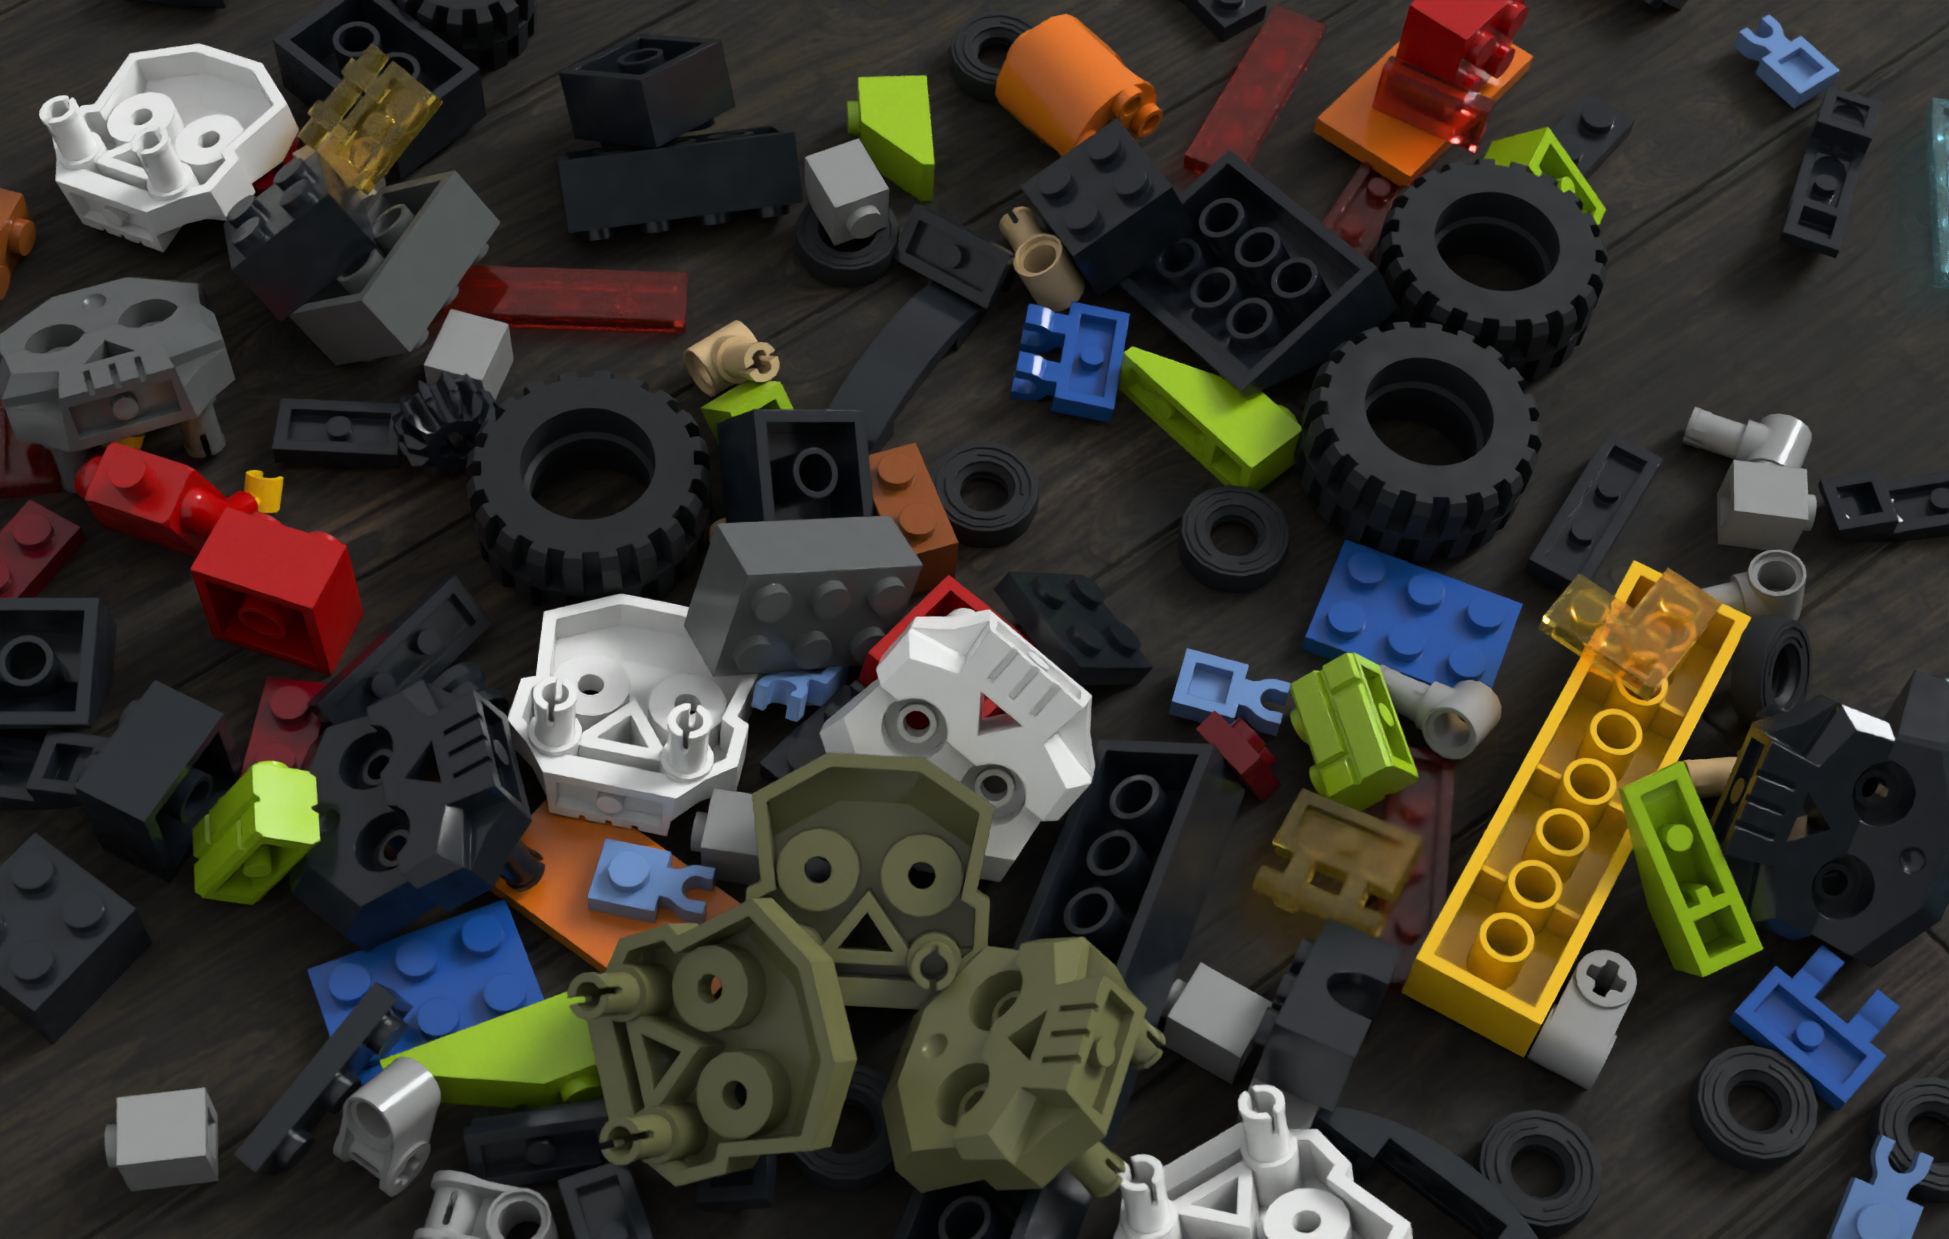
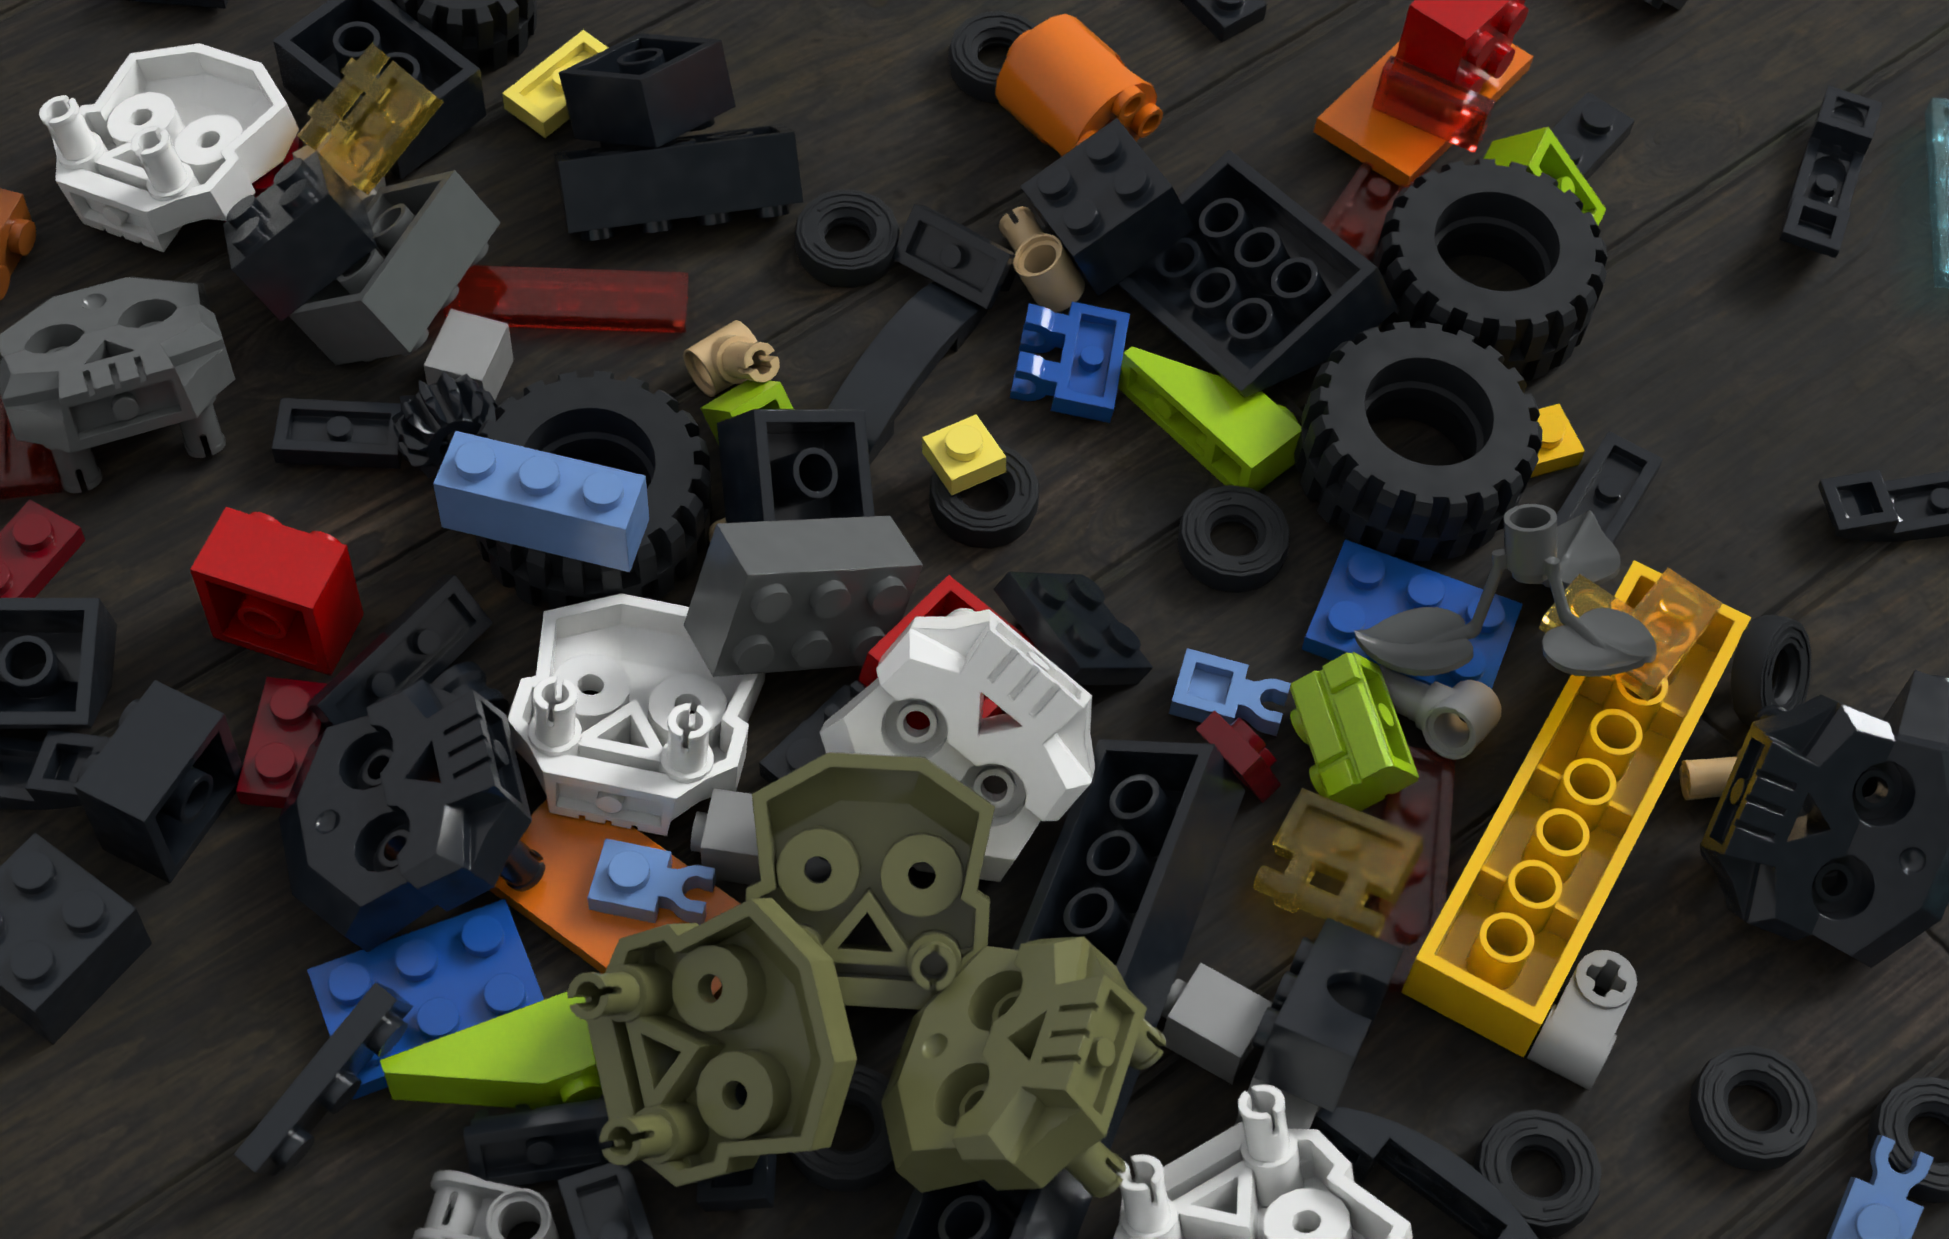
(163, 498): red torso -> none
(164, 1139): light grey brick -> none
(256, 833): lime brick -> none
(391, 1124): light grey piece -> none
(539, 95): none -> light yellow plate
(542, 501): none -> medium blue brick
(799, 689): medium blue plate -> none
(846, 192): light grey brick -> none
(896, 130): lime slope -> none
(908, 495): dark orange brick -> none
(964, 454): none -> light yellow plate
(1256, 90): clear red tile -> none
(1536, 552): none -> dark grey plant
(1559, 442): none -> yellow plate
(1686, 874): lime slope -> none
(1764, 506): light grey brick -> none
(1768, 570): light grey pin -> none
(1773, 441): light grey pin -> none
(1788, 67): medium blue plate -> none
(1791, 1021): blue plate -> none

